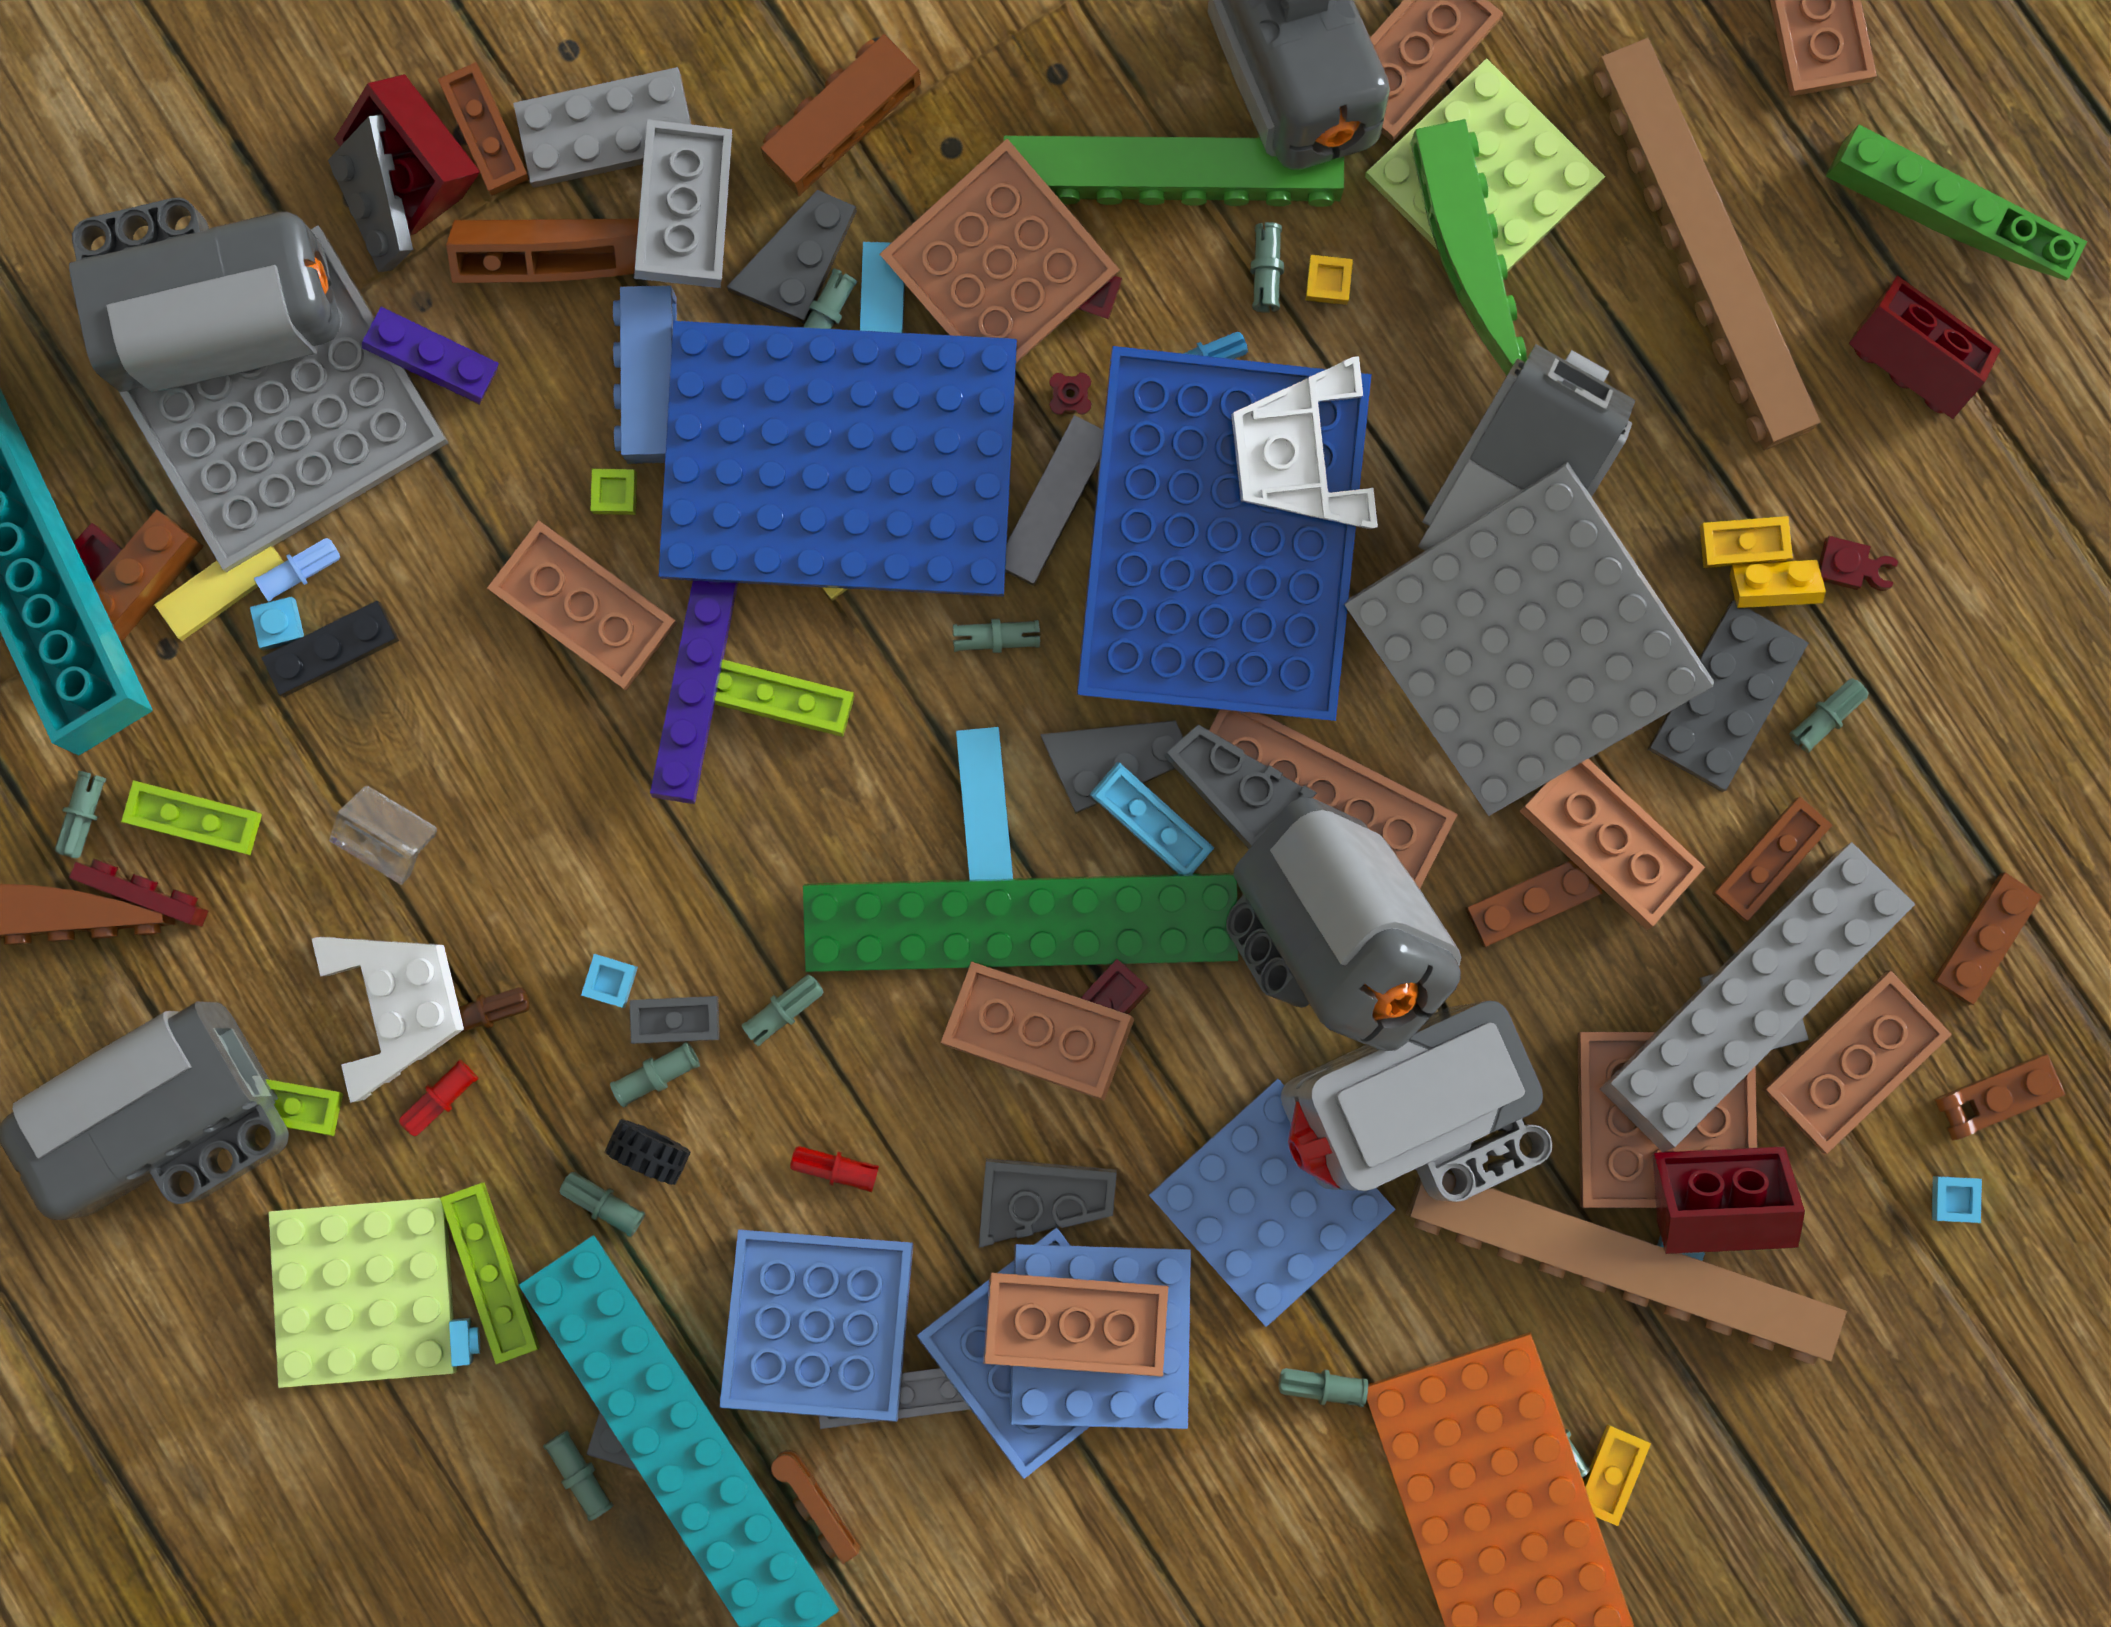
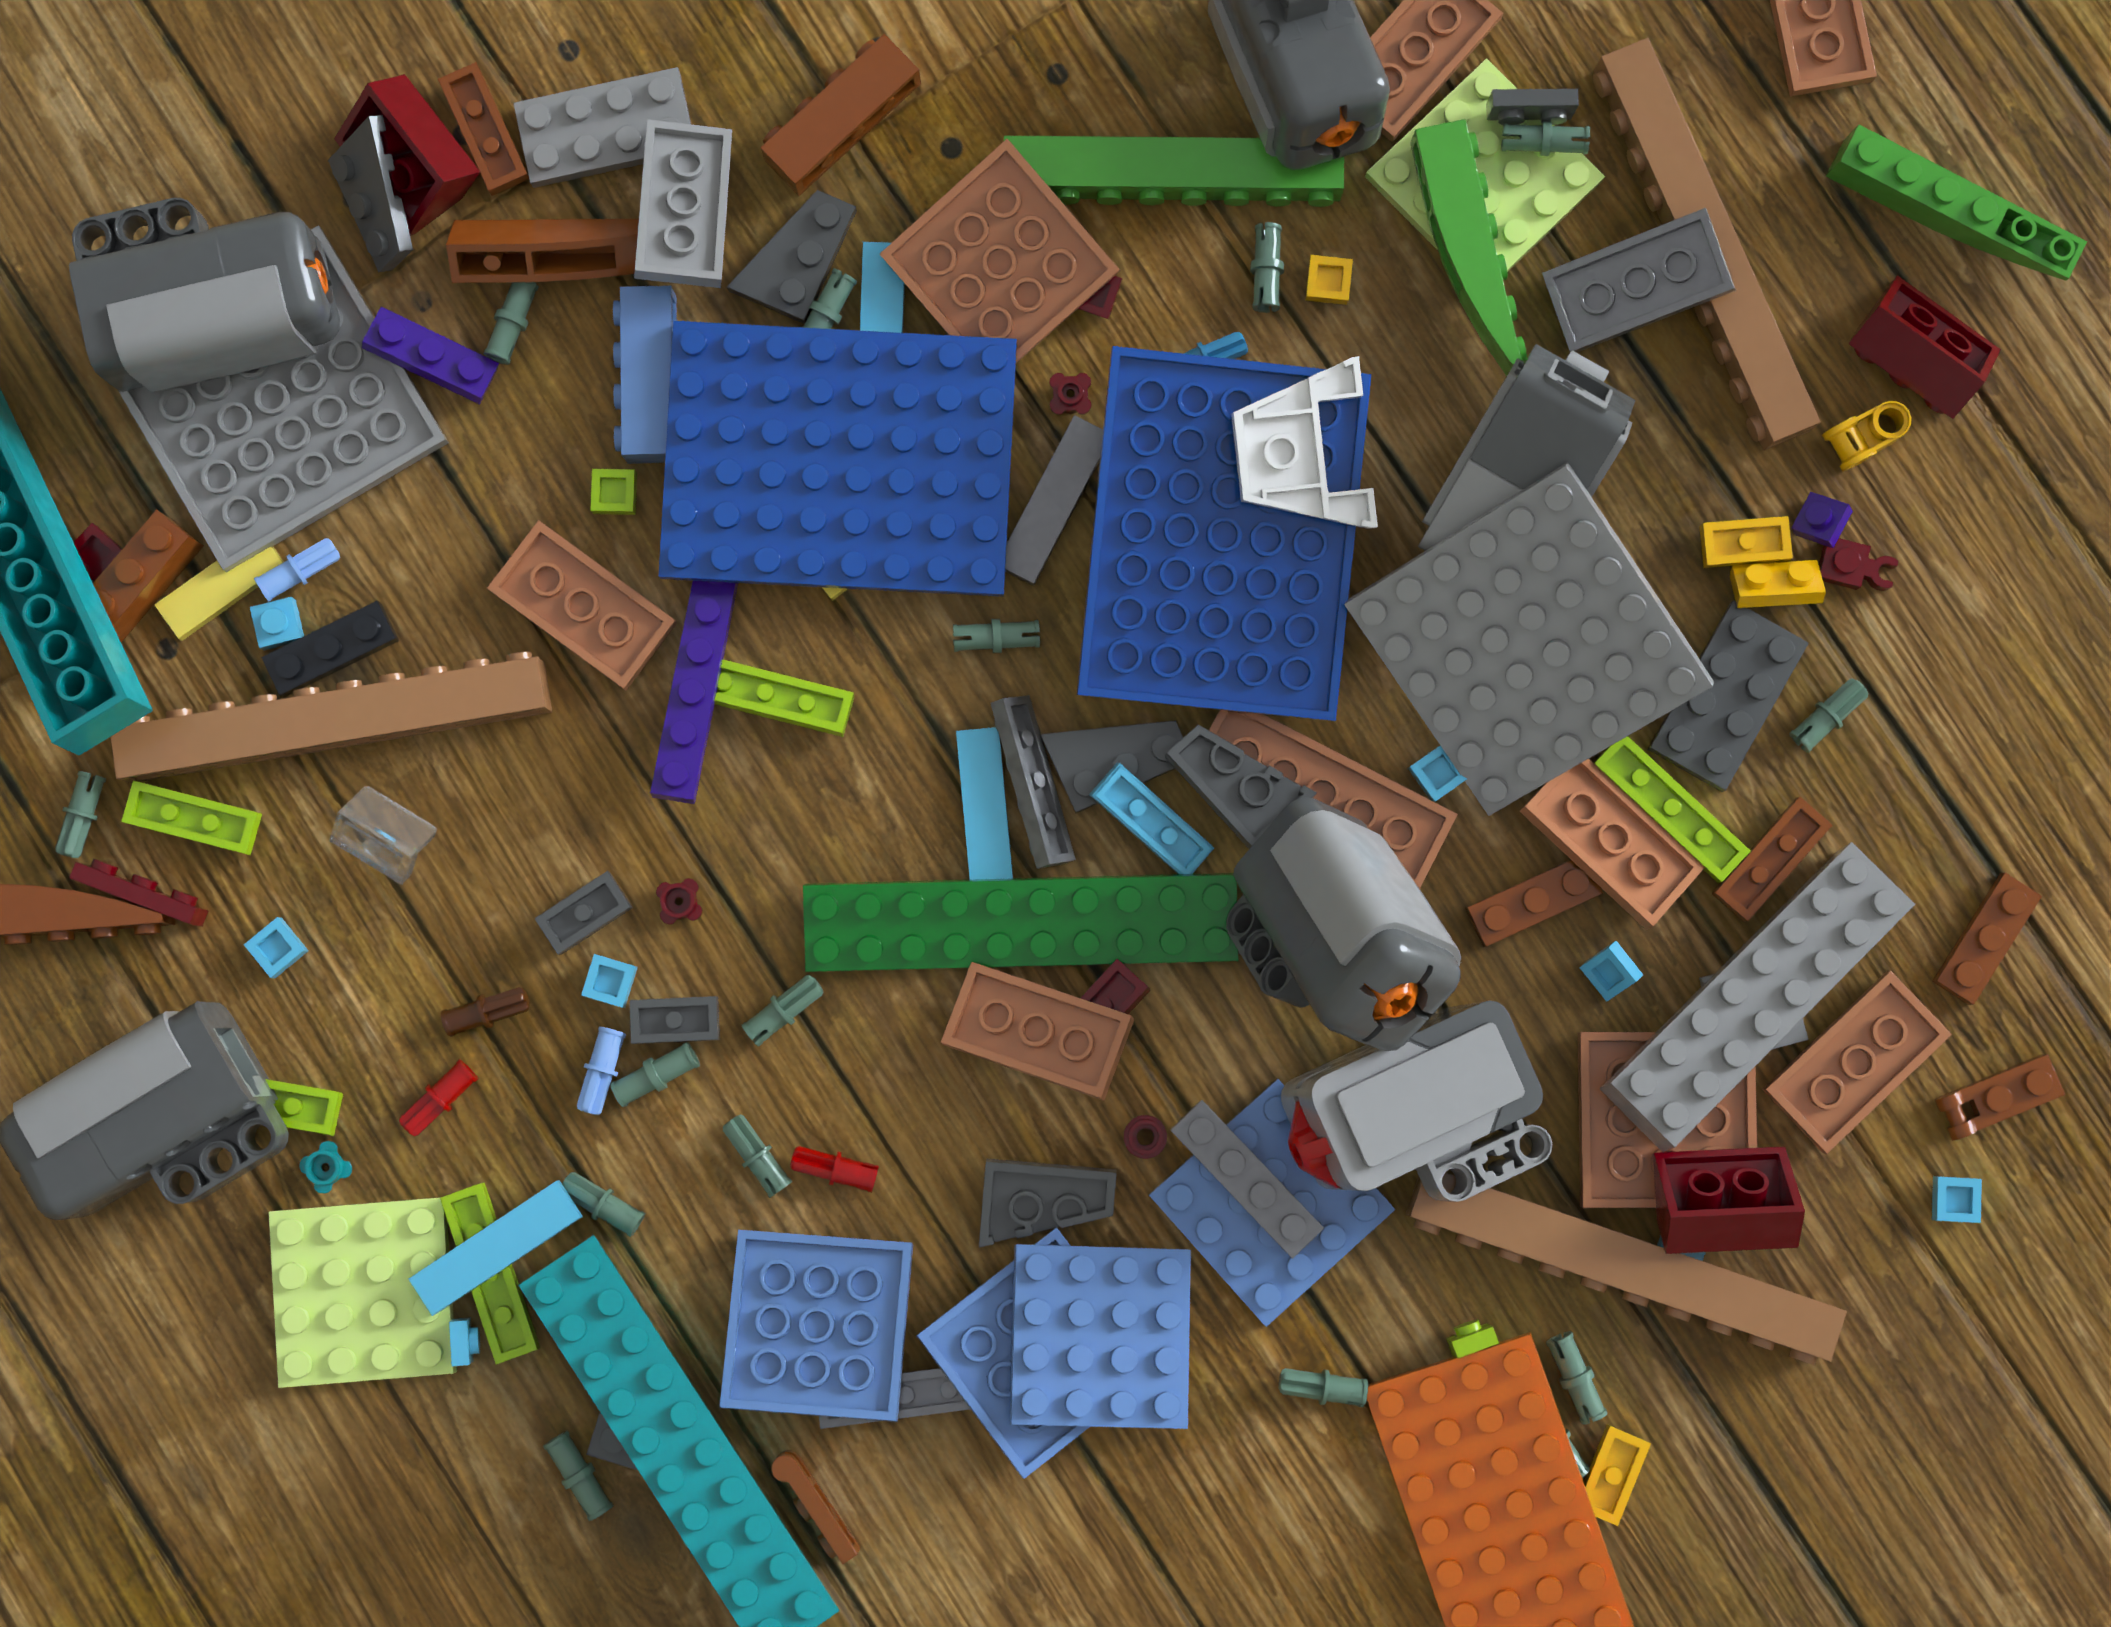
(276, 947): none -> medium azure plate
(313, 1164): none -> teal plate
(333, 718): none -> medium nougat brick
(408, 999): white wing -> none
(495, 1247): none -> medium azure tile
(510, 321): none -> sand green pin
(583, 913): none -> dark grey plate
(600, 1070): none -> light blue axle
(647, 1152): black tyre -> none
(670, 892): none -> dark red plate
(756, 1155): none -> sand green axle
(1032, 781): none -> flat silver plate
(1075, 1324): nougat plate -> none
(1155, 1146): none -> dark red plate
(1247, 1179): none -> flat silver plate
(1436, 774): none -> medium azure plate
(1471, 1338): none -> lime plate
(1517, 105): none -> dark grey plate
(1545, 138): none -> sand green pin
(1576, 1377): none -> sand green pin
(1611, 971): none -> medium azure plate
(1639, 281): none -> flat silver plate
(1673, 808): none -> lime plate
(1821, 519): none -> dark purple plate
(1862, 437): none -> yellow piece

